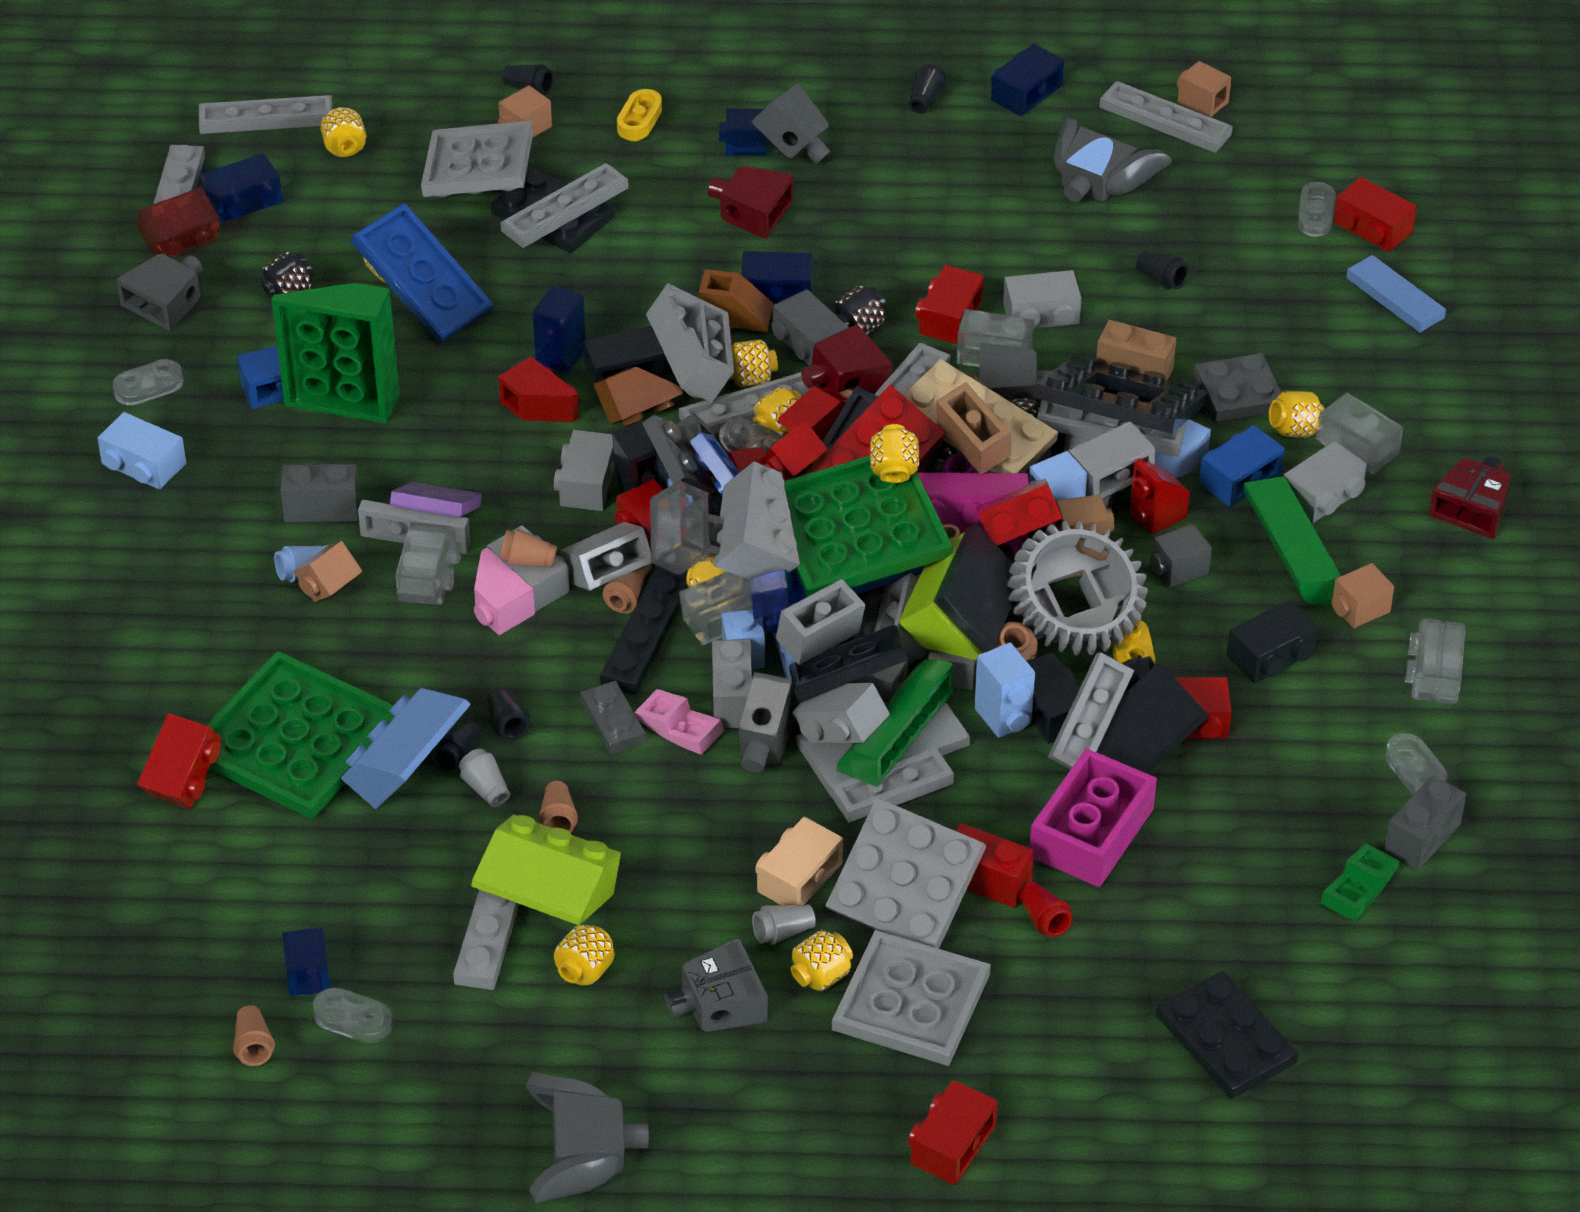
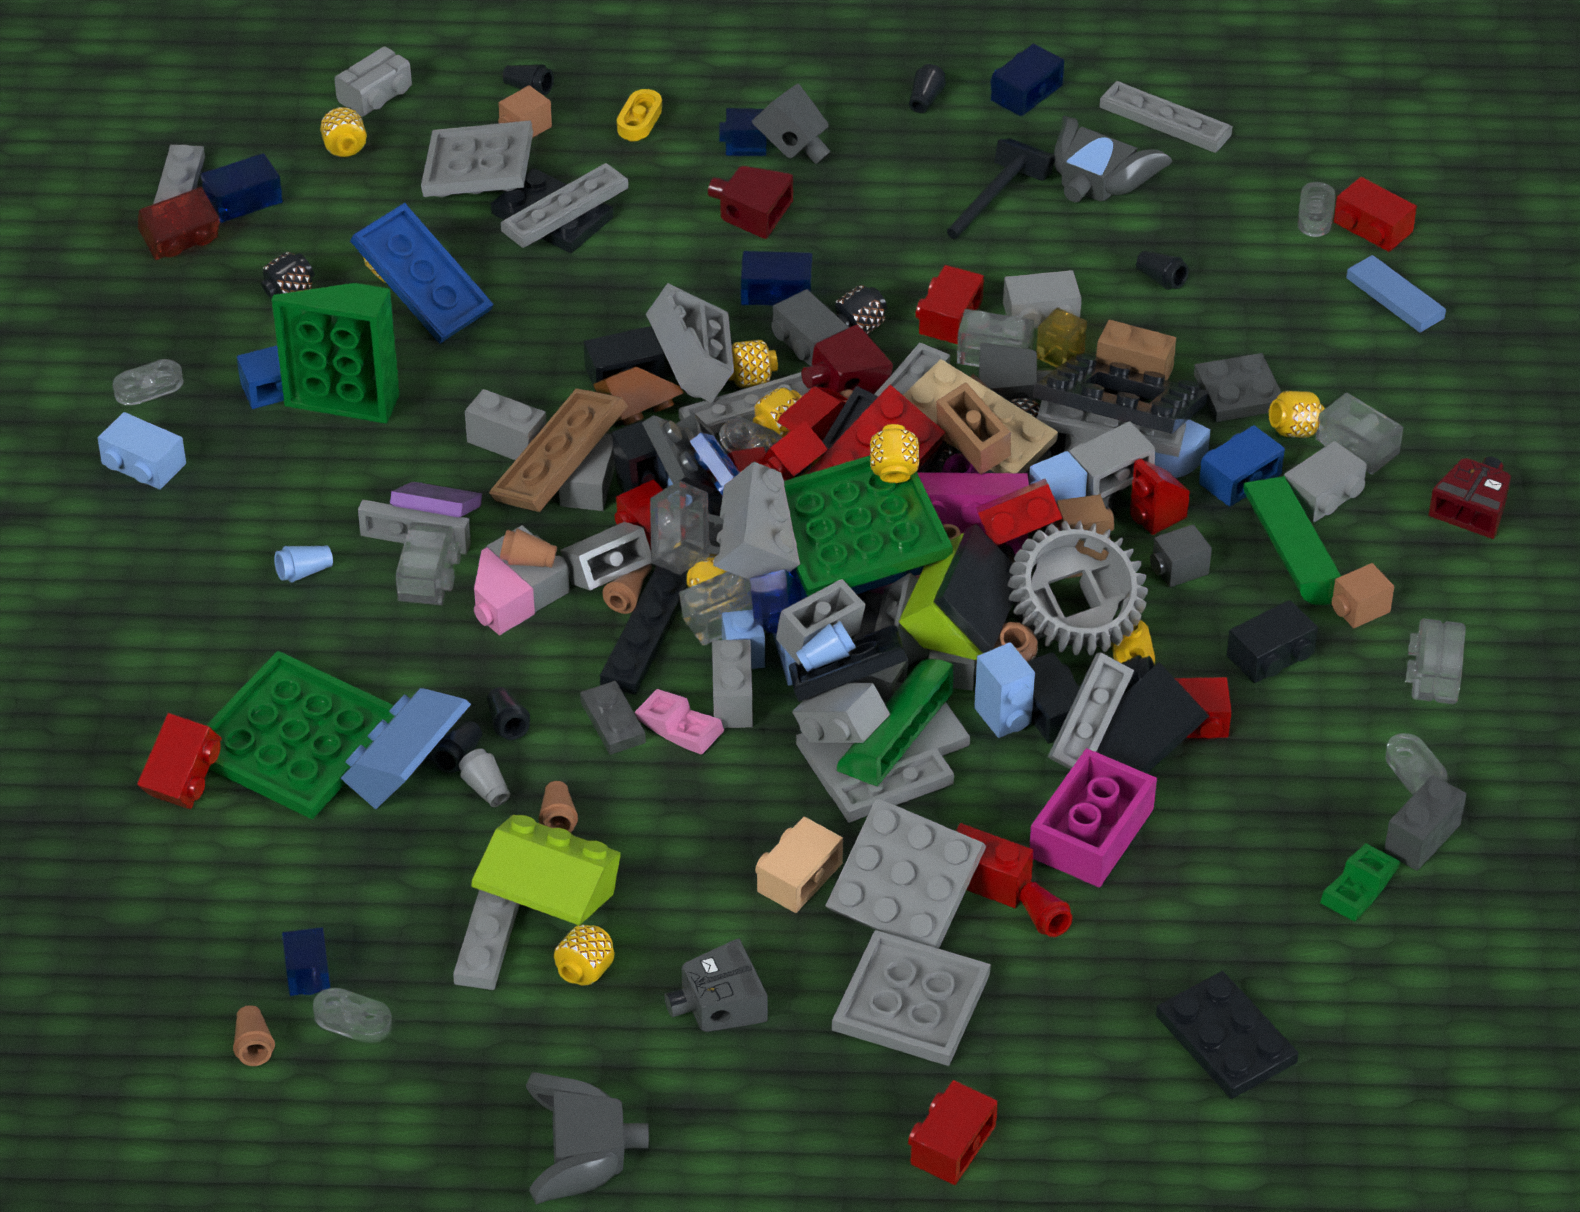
(161, 289): dark grey torso -> none
(263, 114): light grey tile -> none
(320, 493): dark grey brick -> none
(327, 571): nougat brick -> none
(373, 81): none -> light grey brick
(502, 424): none -> light grey brick
(537, 393): red slope -> none
(558, 449): none -> medium nougat tile
(559, 329): clear blue brick -> none
(738, 297): dark orange slope -> none
(763, 732): dark grey torso -> none
(781, 922): light grey cone -> none
(821, 960): yellow head -> none
(826, 647): none -> light blue cone
(1015, 158): none -> black piece
(1060, 337): none -> clear yellow brick
(1203, 89): nougat brick -> none

